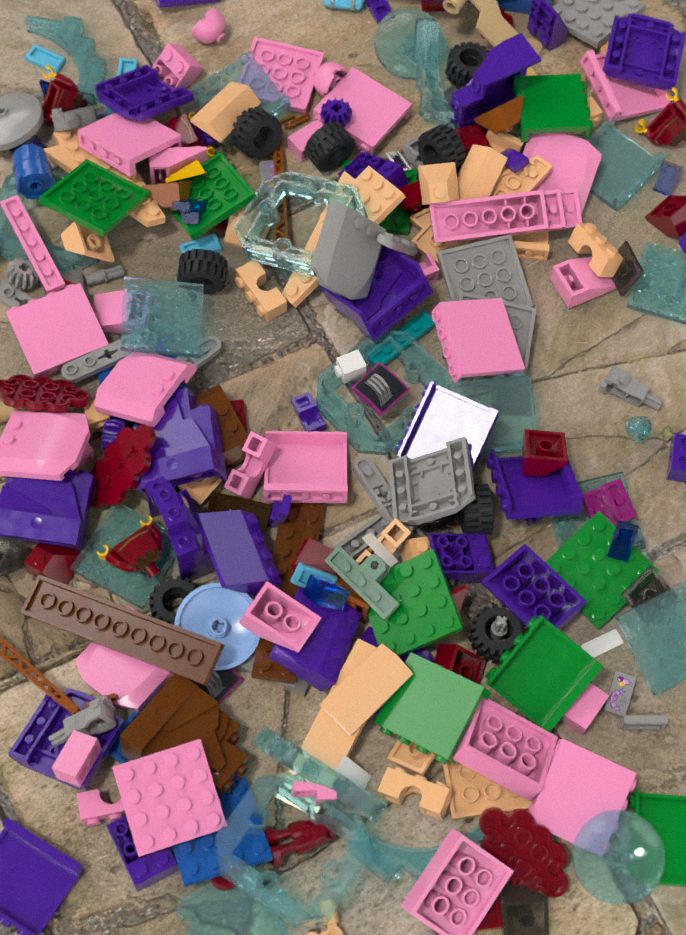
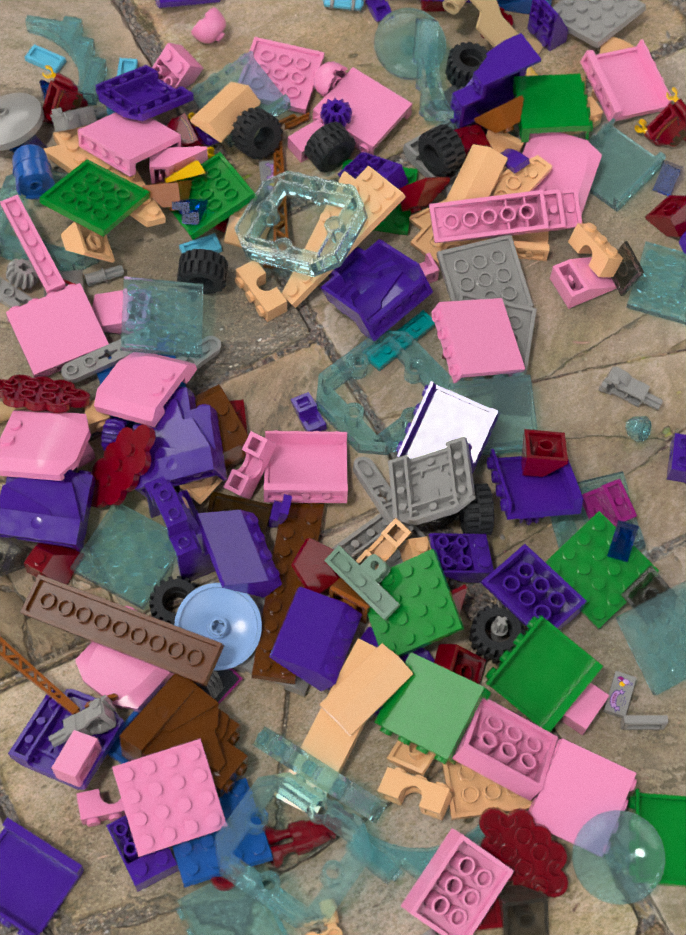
(137, 550): dark red torso -> none
(279, 618): bright pink slope -> none
(303, 572): medium azure tile -> none
(306, 789): bright pink slope -> none
(325, 593): clear blue slope -> none
(346, 252): light grey wedge -> none
(350, 366): white brick -> none
(353, 772): white sticker -> none
(379, 388): slope -> none
(380, 549): white sticker -> none
(397, 157): sticker -> none
(399, 244): light grey piece -> none
(438, 183): light nougat slope -> none
(602, 643): white sticker -> none
(644, 51): dark purple wedge -> none

